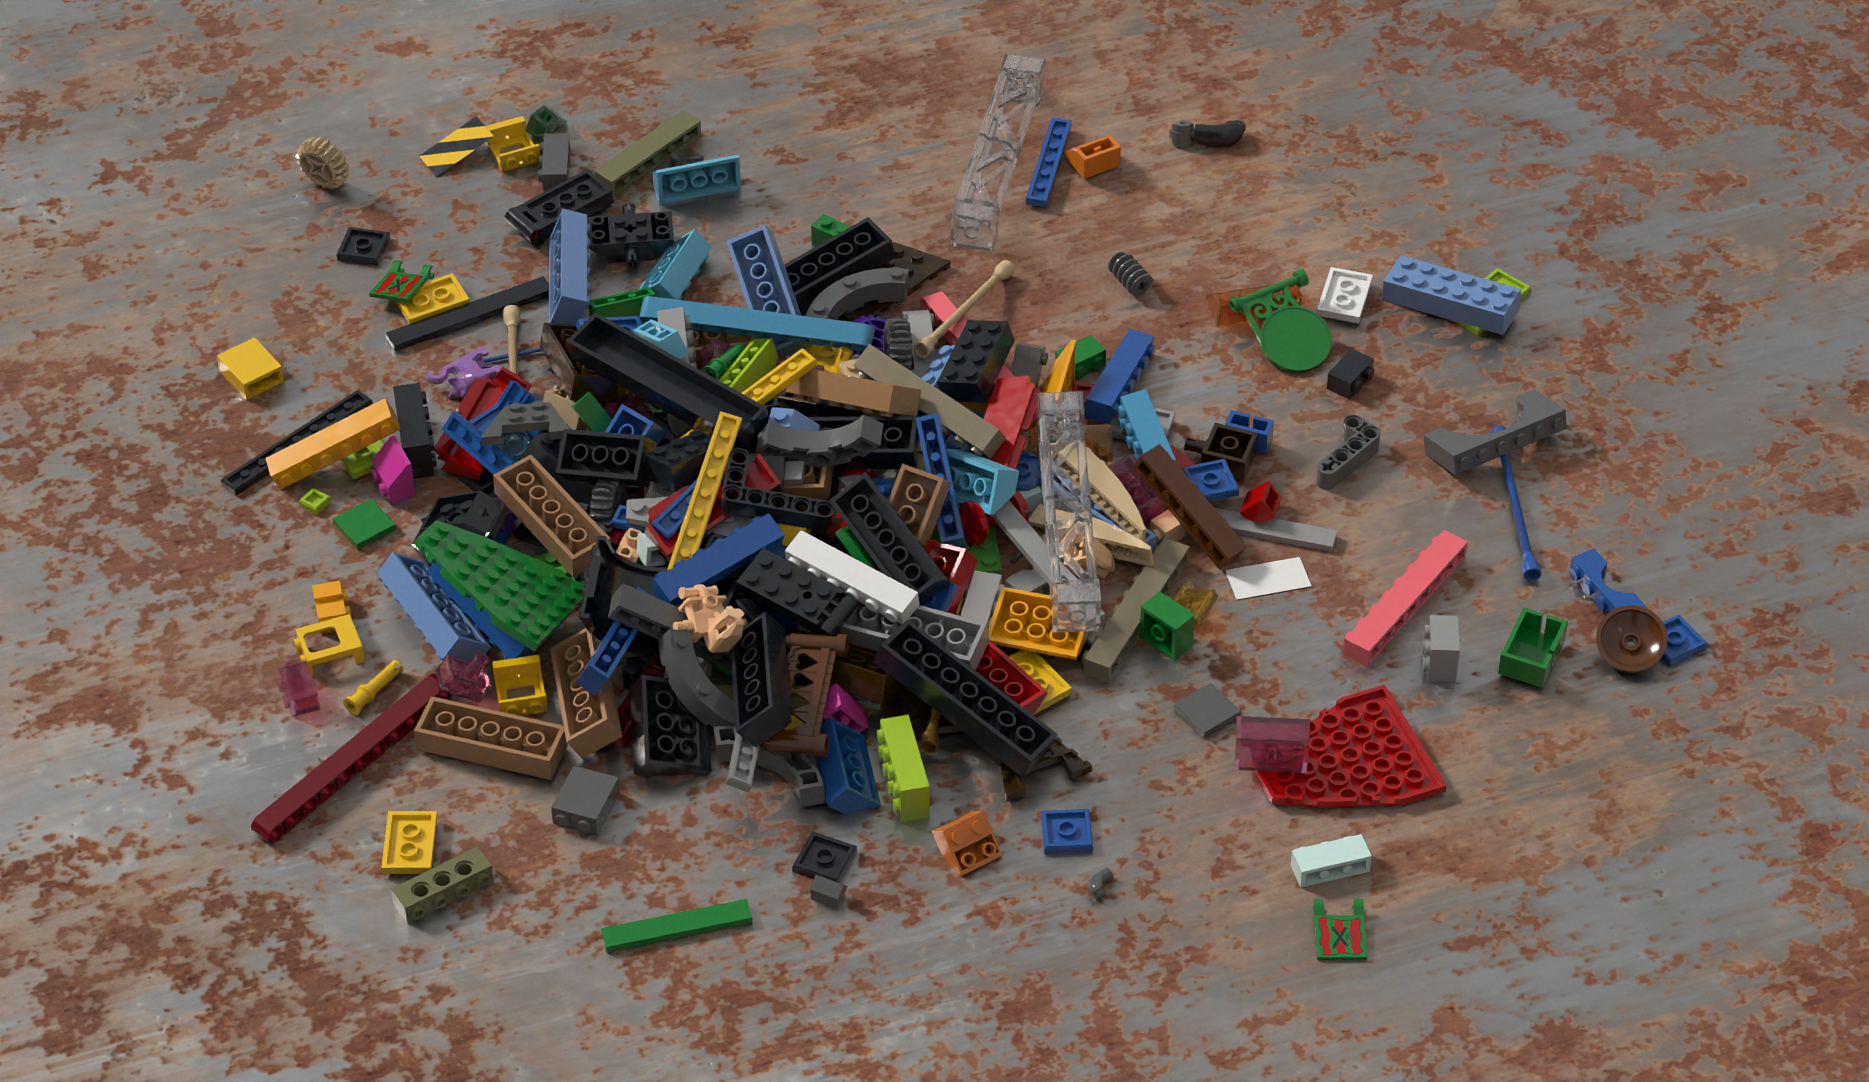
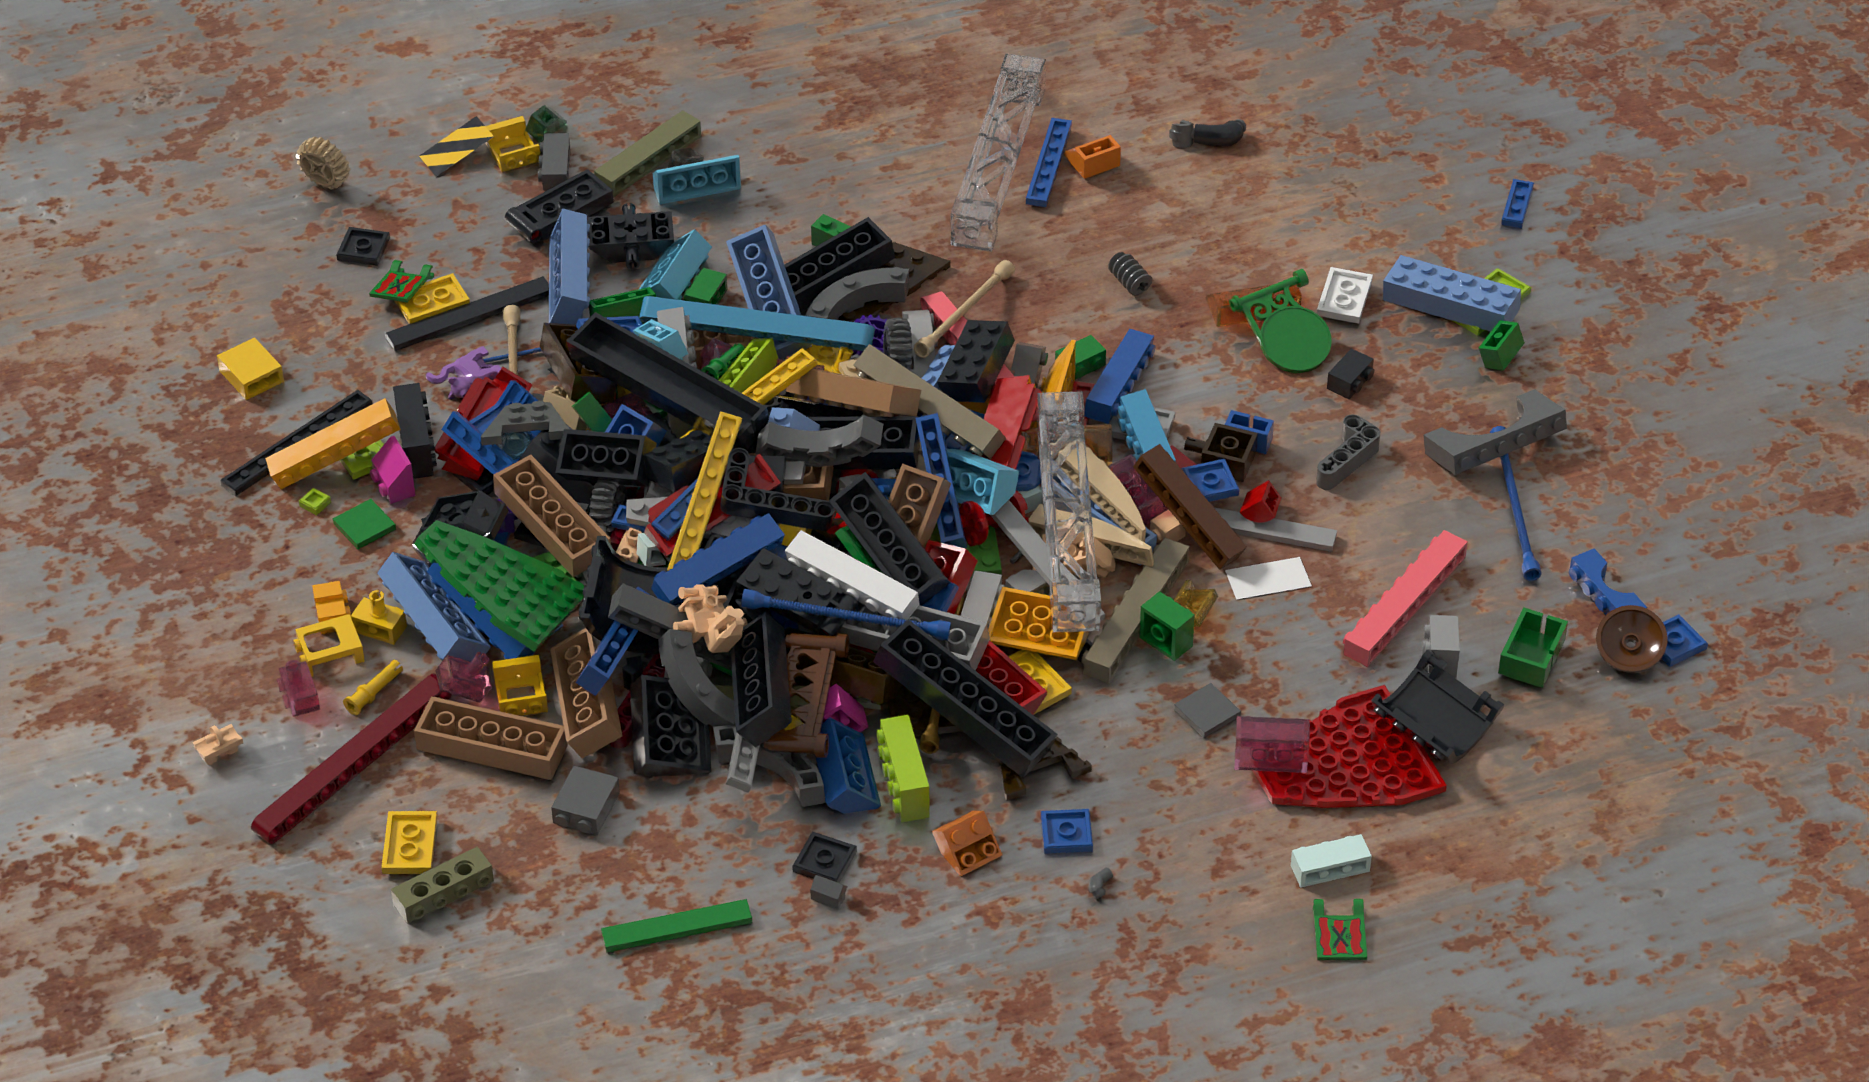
(218, 742): none -> light nougat hips
(378, 619): none -> yellow brick
(707, 287): none -> green brick
(753, 599): none -> blue hose
(1438, 710): none -> black hinge
(1501, 345): none -> green brick
(1517, 203): none -> blue tile

